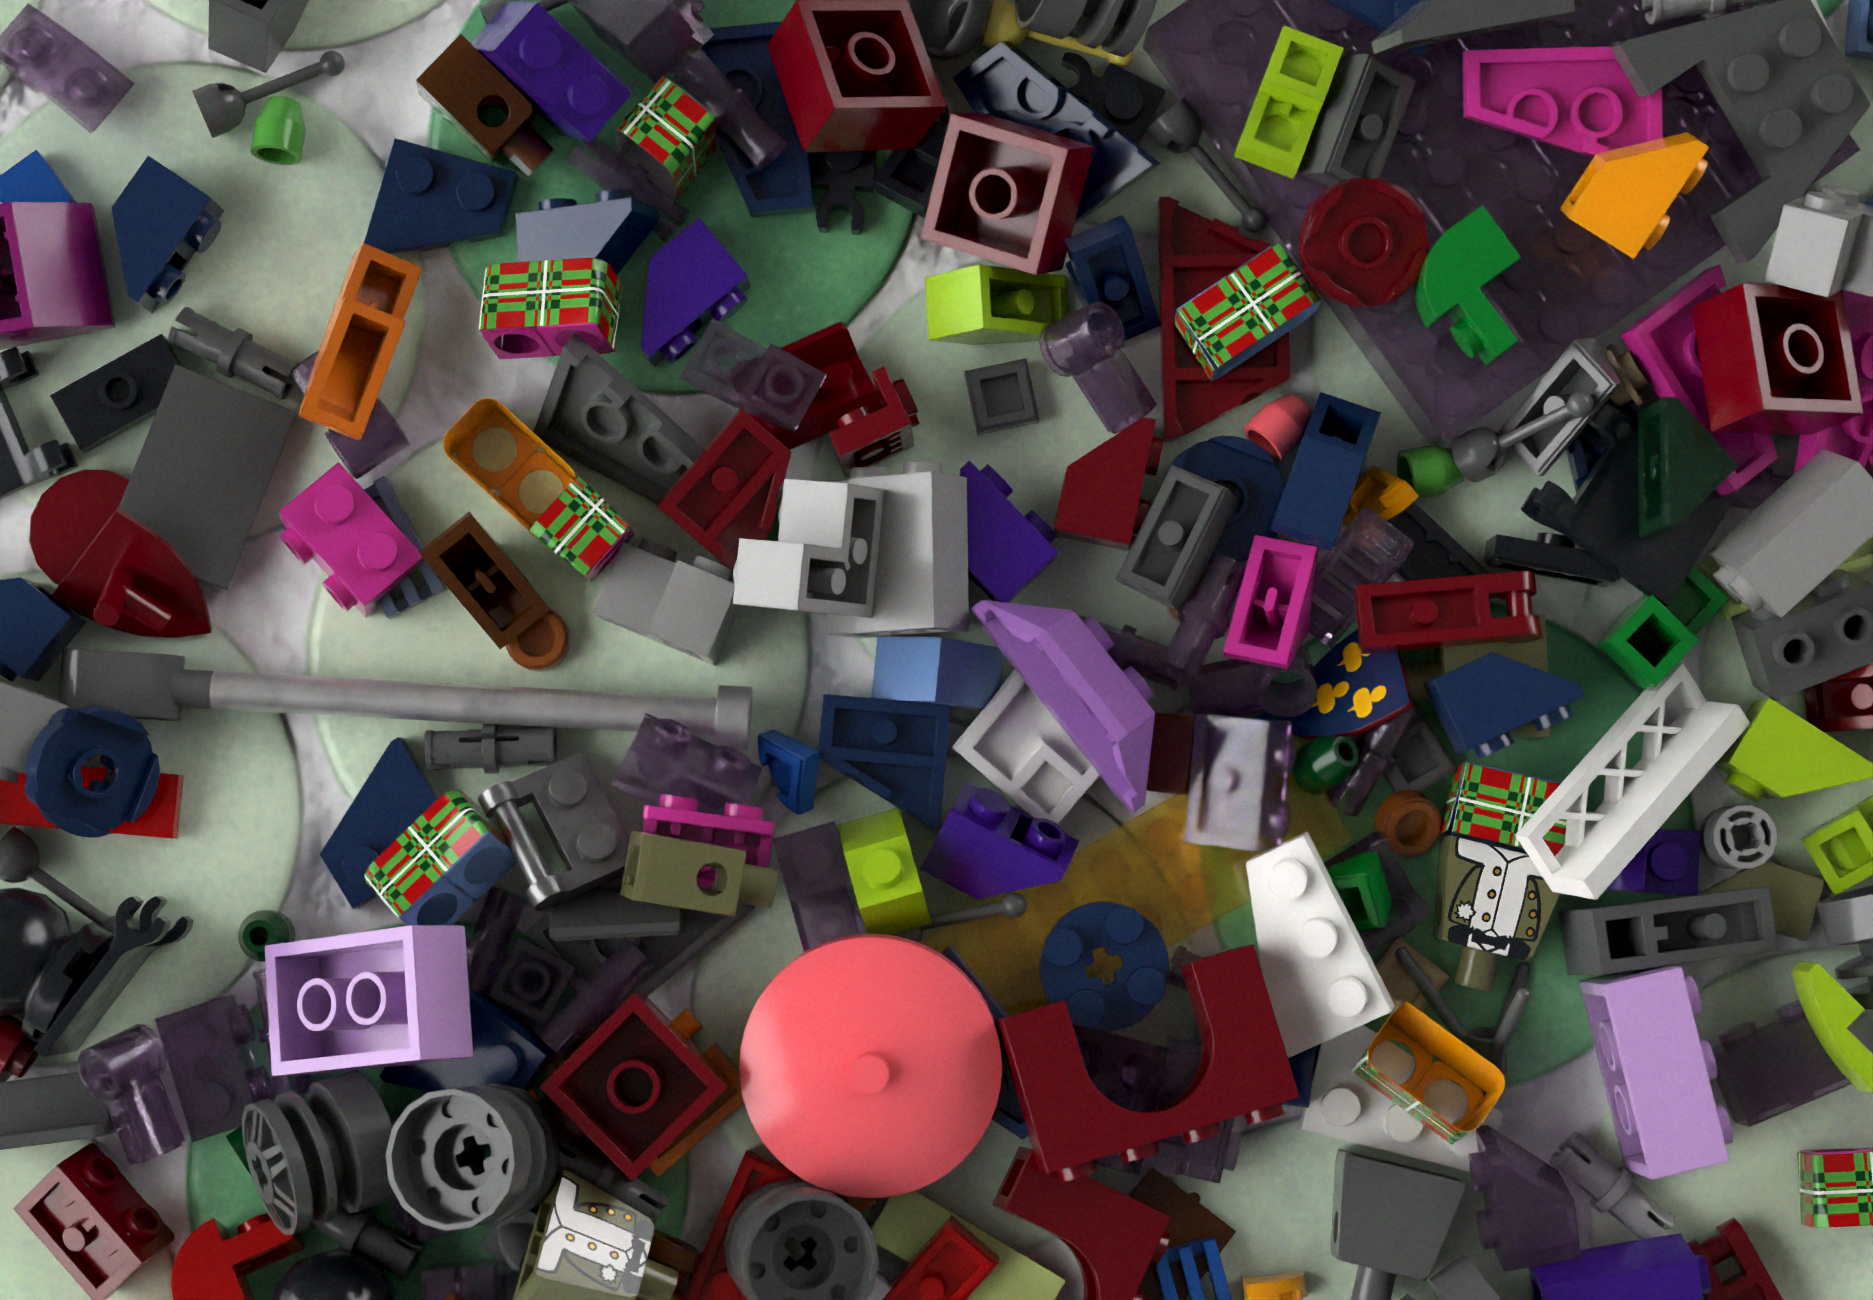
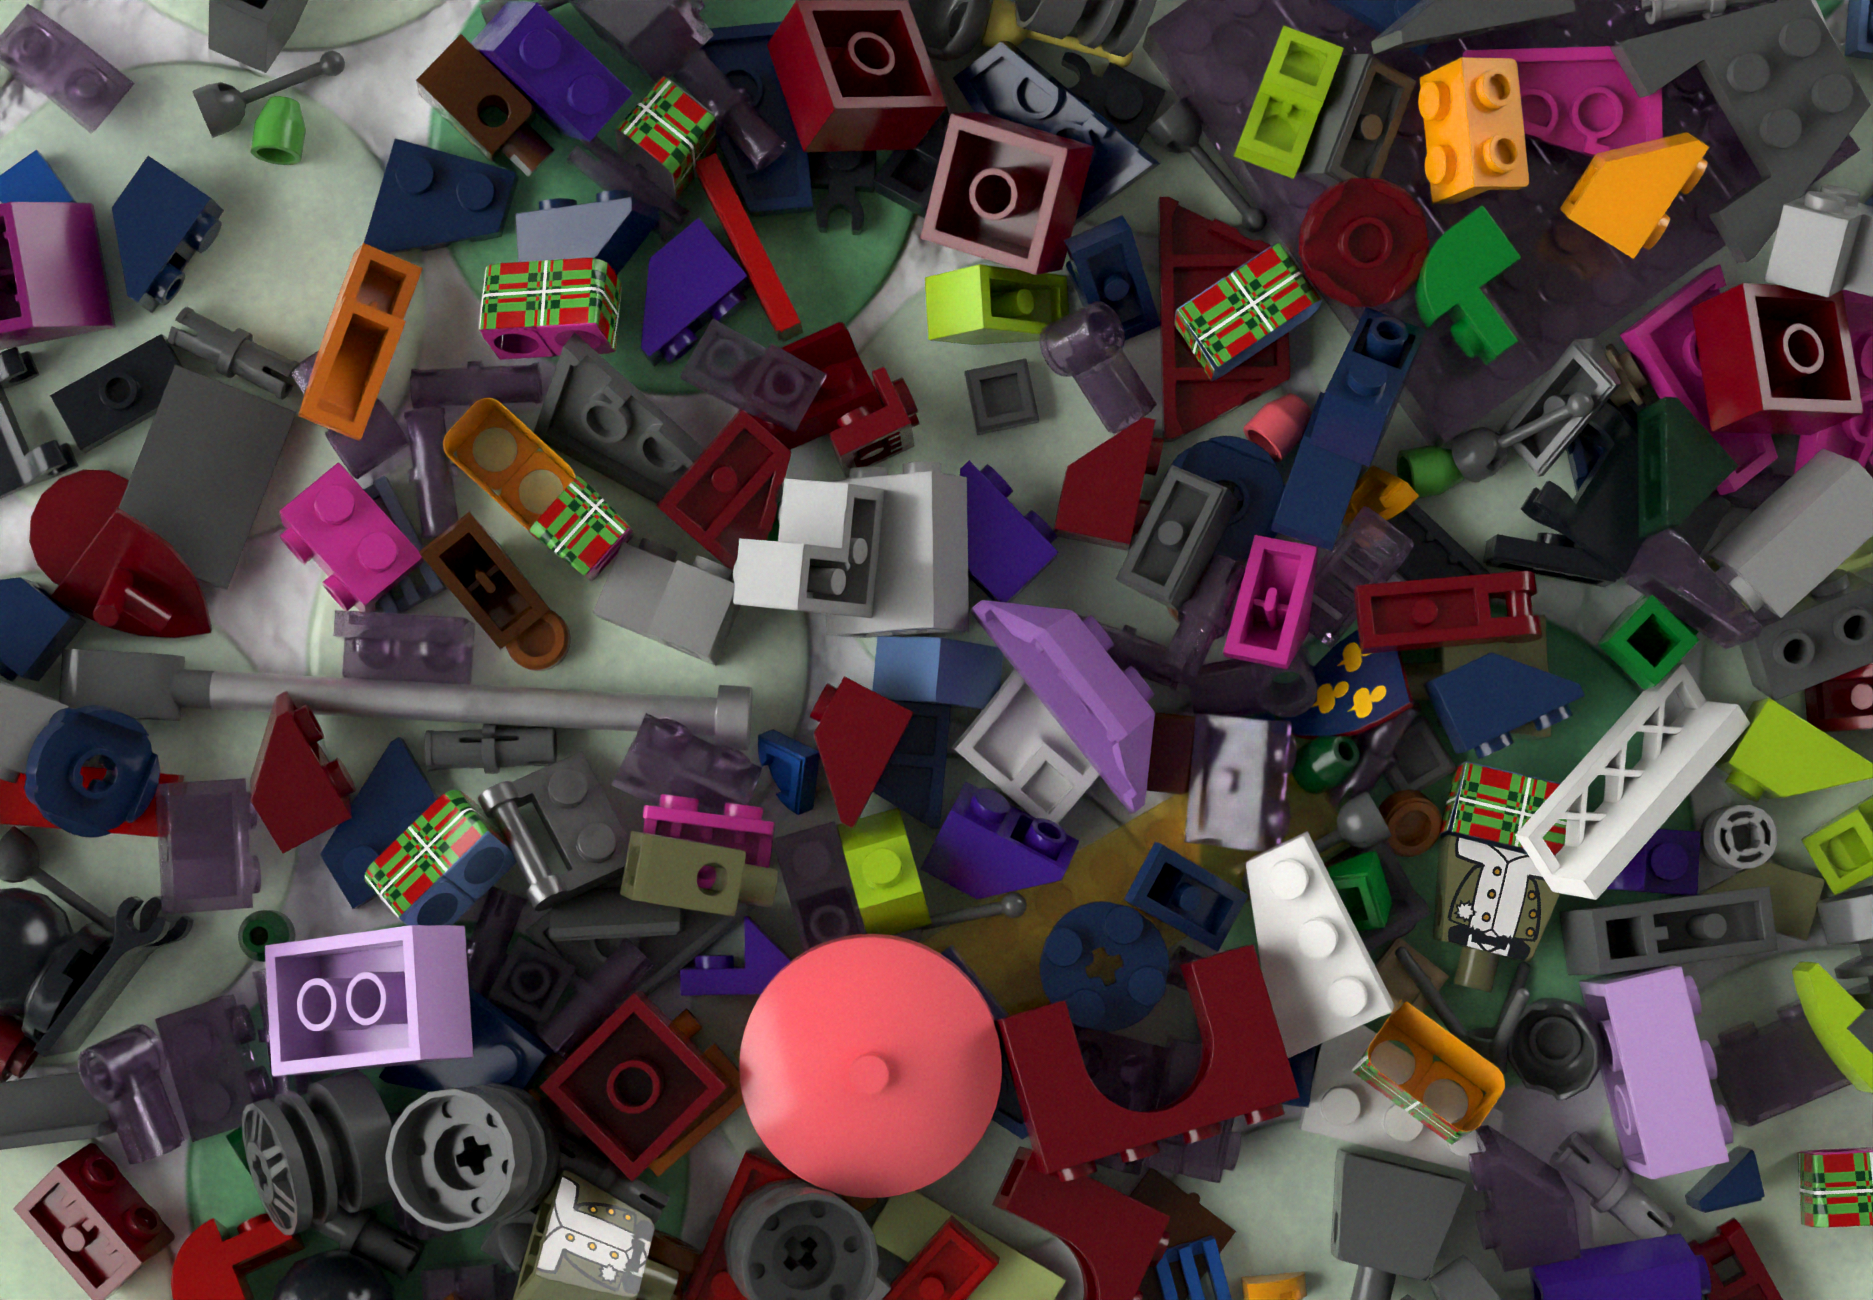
(206, 846): none -> clear purple brick
(294, 781): none -> dark red slope
(406, 647): none -> clear purple bracket
(431, 471): none -> clear purple pin
(475, 382): none -> clear purple pin
(717, 972): none -> dark purple slope
(748, 248): none -> red tile
(856, 742): none -> dark red slope
(1186, 896): none -> dark blue slope
(1357, 824): none -> dark grey hinge
(1366, 386): none -> dark blue slope
(1473, 128): none -> light orange bracket
(1557, 1048): none -> dark grey hair
(1690, 589): none -> clear purple slope
(1728, 1183): none -> dark blue slope

